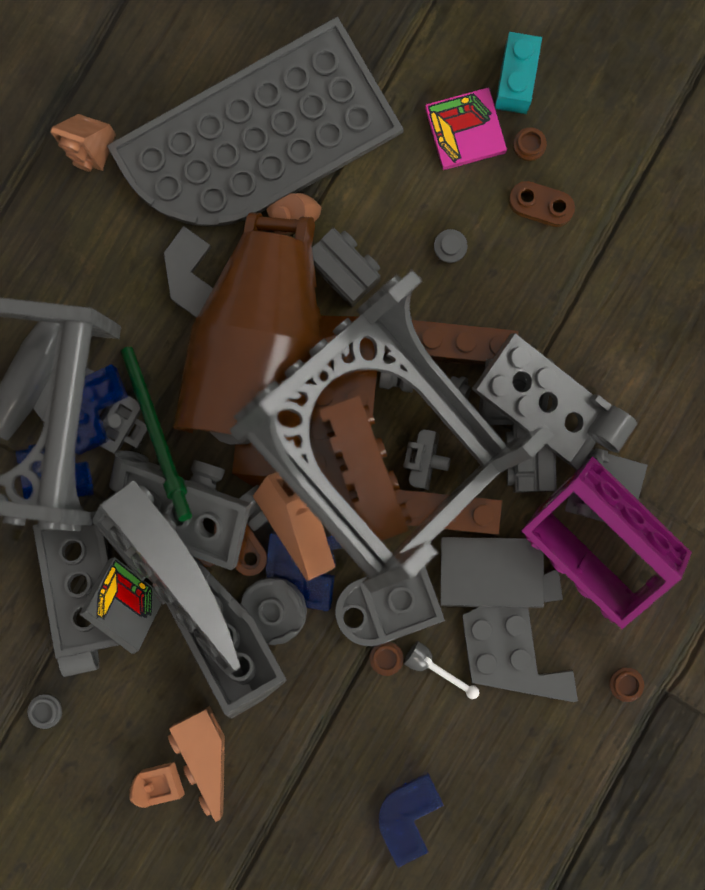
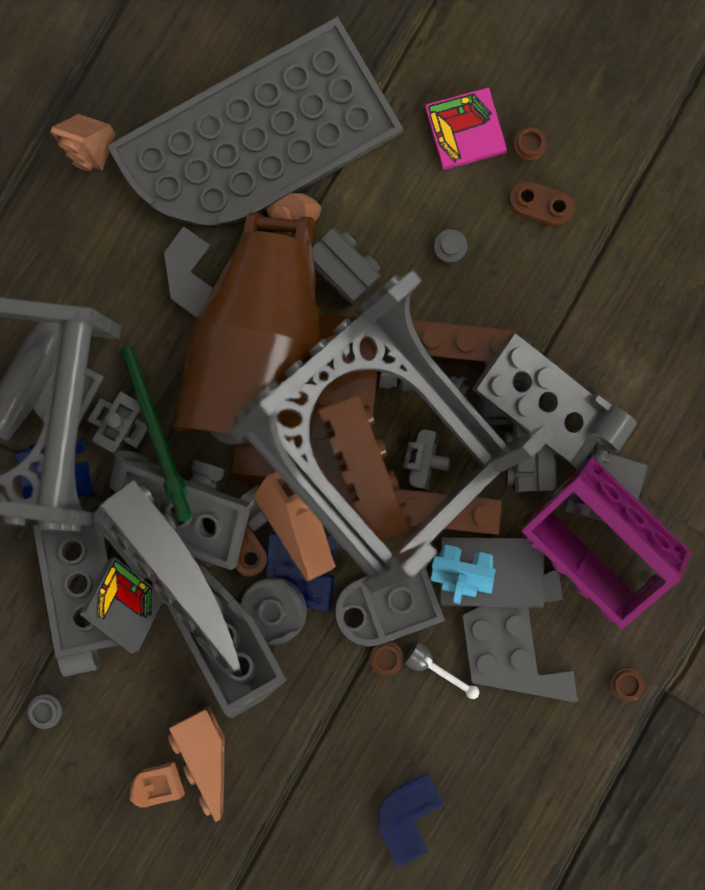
(99, 392): clear blue plate -> none
(463, 577): none -> medium azure hips
(518, 72): teal brick -> none

